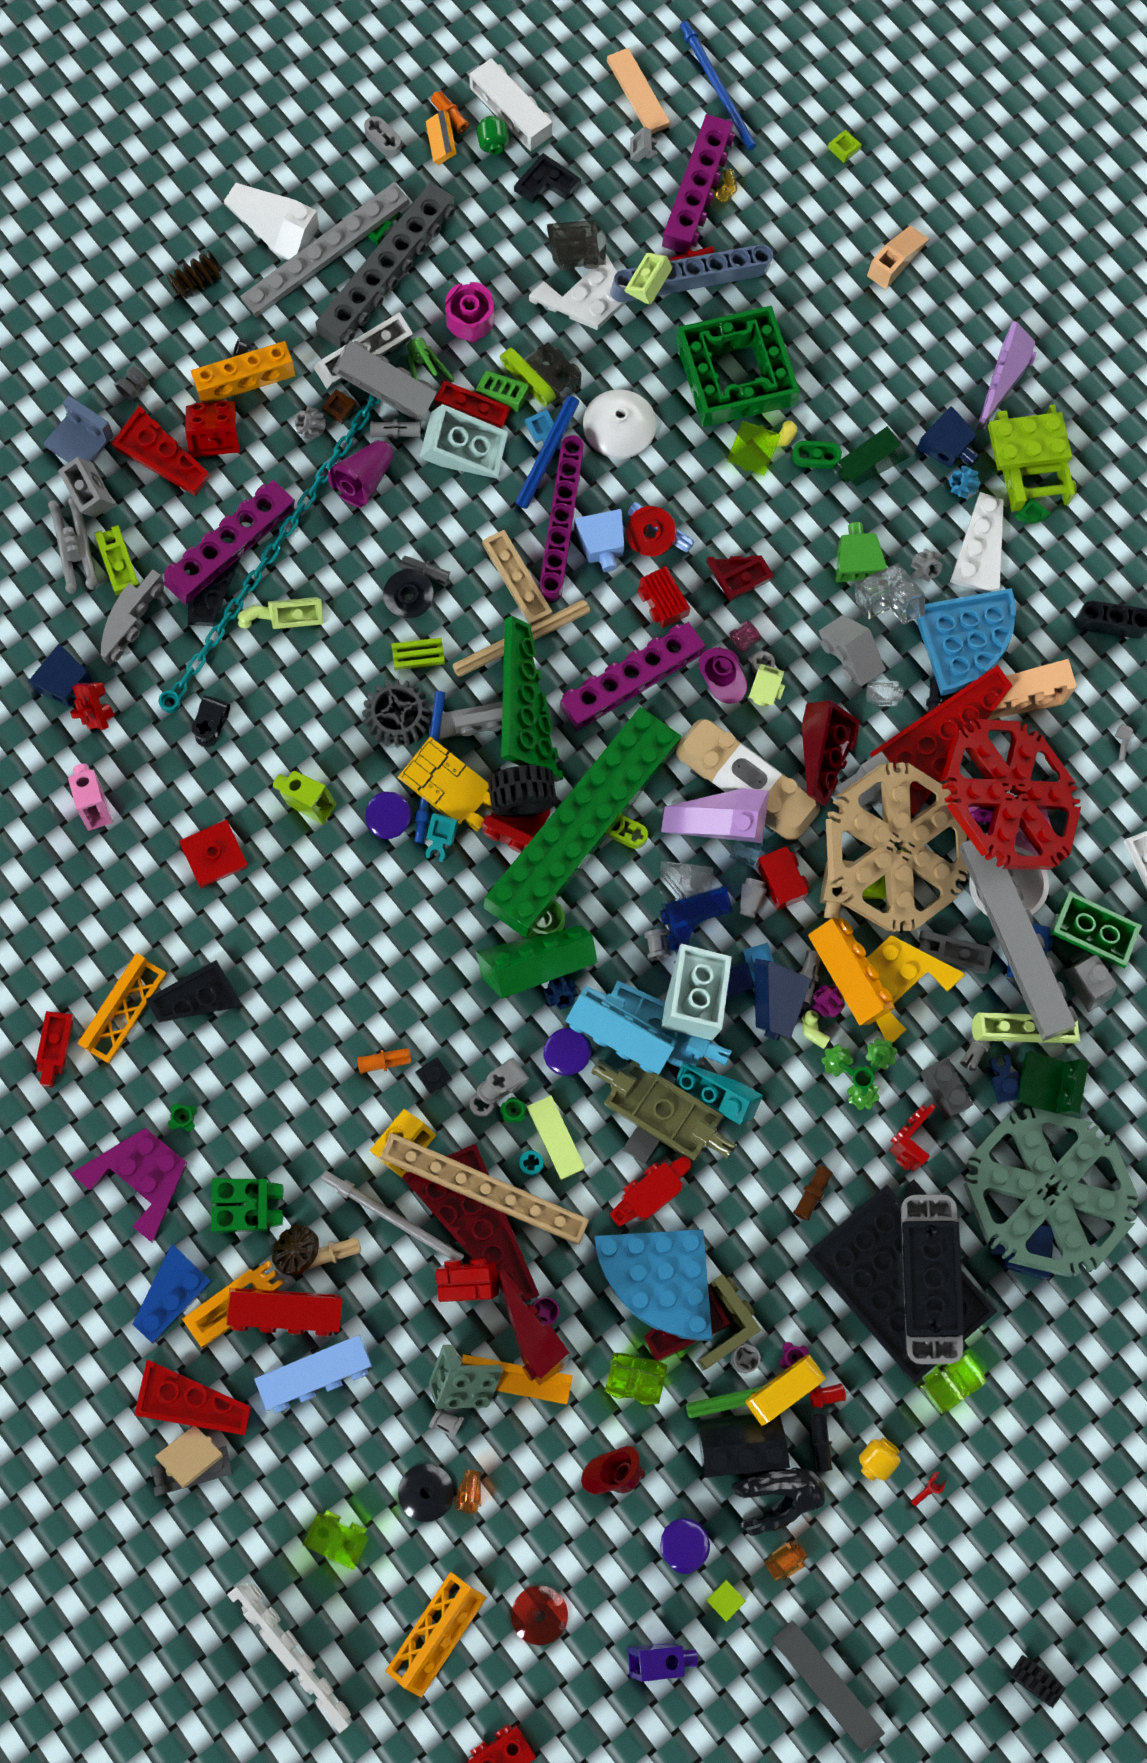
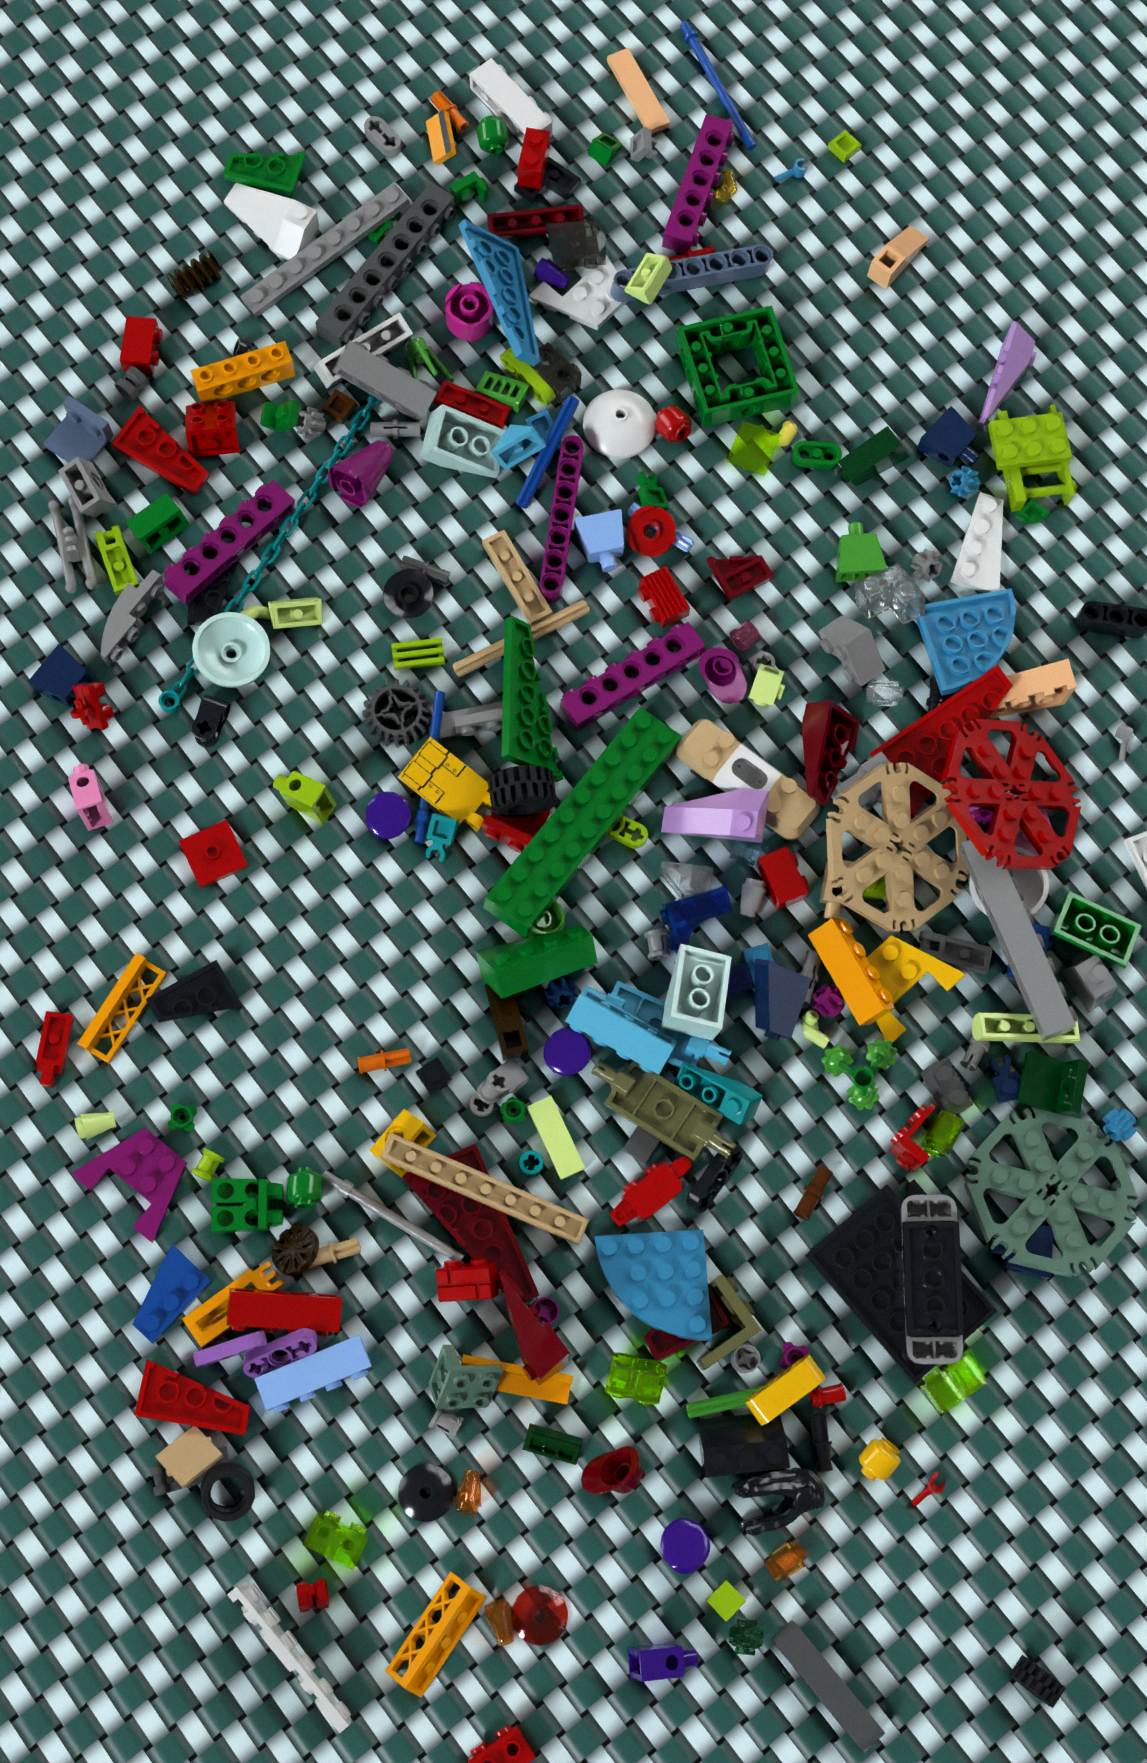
(93, 1124): none -> yellowish green cone
(140, 344): none -> red brick
(159, 519): none -> green brick
(207, 1165): none -> lime bush
(230, 1349): none -> medium lavender beam
(235, 634): none -> light aqua dish
(235, 1511): none -> black tyre
(270, 173): none -> green wing
(280, 417): none -> green bracket
(296, 1344): none -> medium lavender beam
(304, 1188): none -> green head
(306, 1596): none -> red wheel
(468, 186): none -> green bracket
(500, 1621): none -> clear orange cone
(505, 283): none -> dark azure wing
(507, 1025): none -> dark brown slope
(516, 445): none -> medium azure slope
(532, 221): none -> dark red brick
(533, 158): none -> red brick
(551, 273): none -> dark purple cone
(553, 1444): none -> dark green plate
(604, 148): none -> green slope
(649, 493): none -> green plate
(673, 424): none -> red head
(713, 1180): none -> black beam
(746, 1636): none -> clear green gear
(796, 171): none -> dark azure hand
(942, 1134): none -> clear neon green brick
(1119, 1124): none -> dark azure gear

